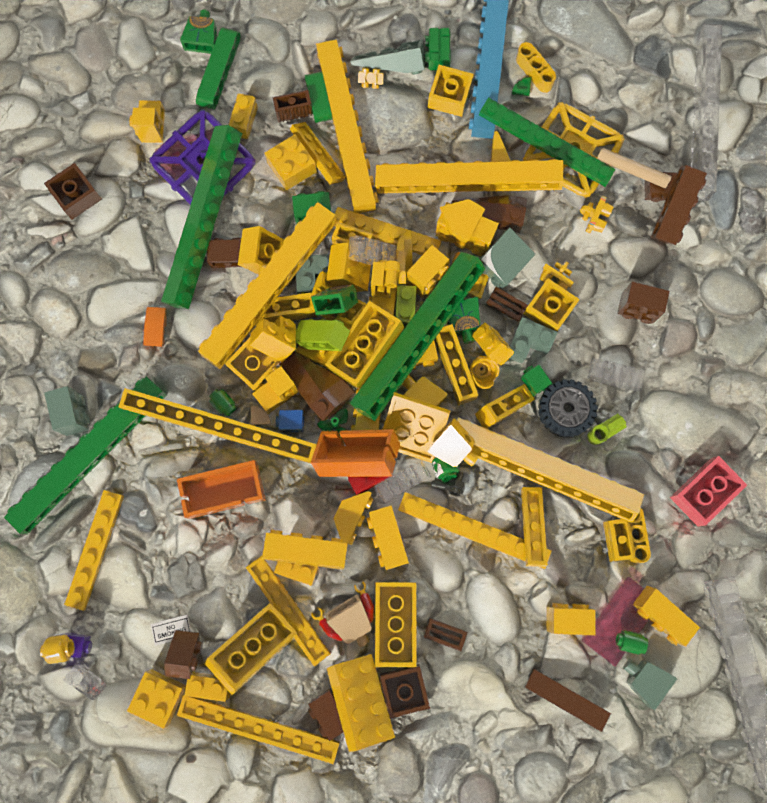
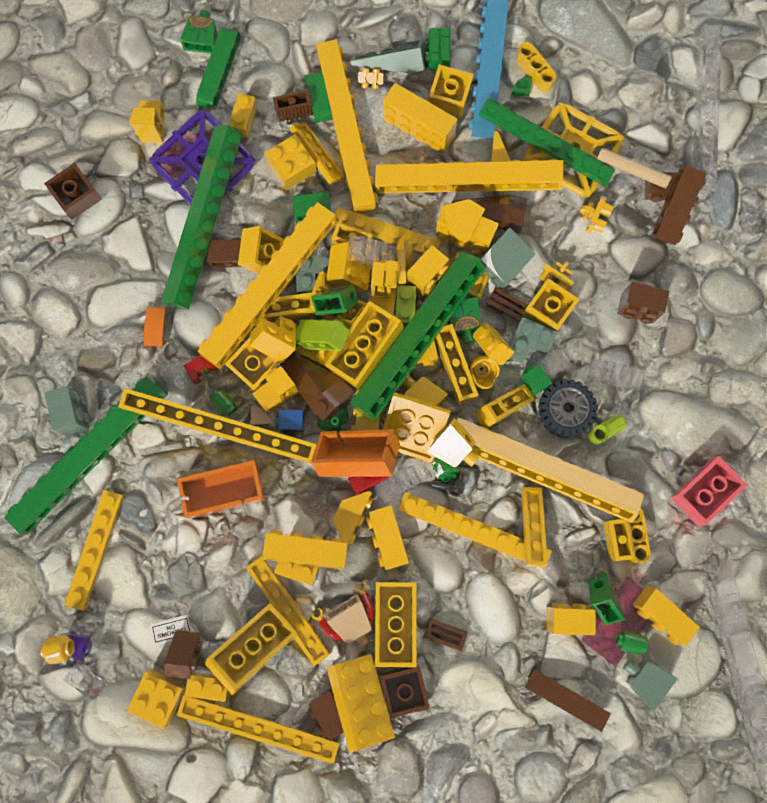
(198, 367): none -> red leg
(419, 118): none -> yellow brick
(603, 591): none -> green torso

